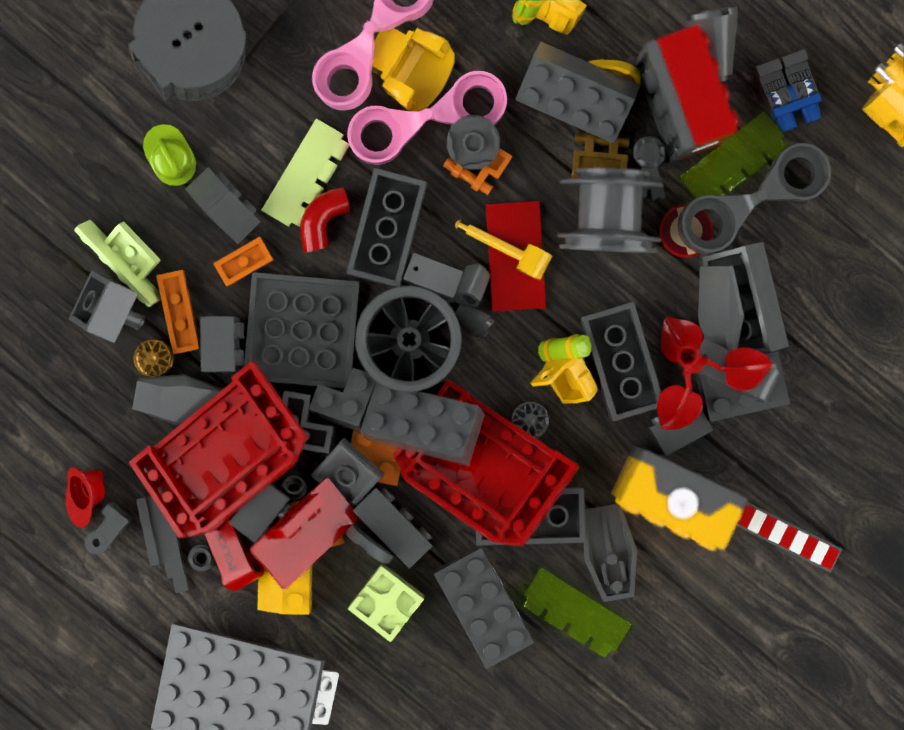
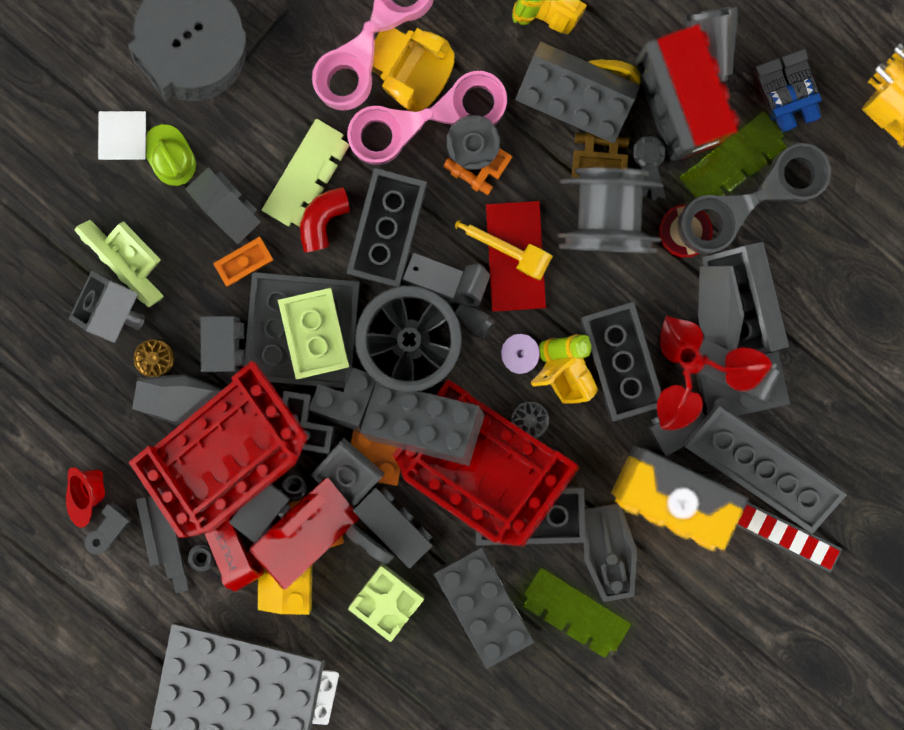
(122, 135): none -> white sticker
(178, 312): orange plate -> none
(313, 333): none -> yellowish green plate
(520, 353): none -> lavender piece
(765, 468): none -> dark grey plate

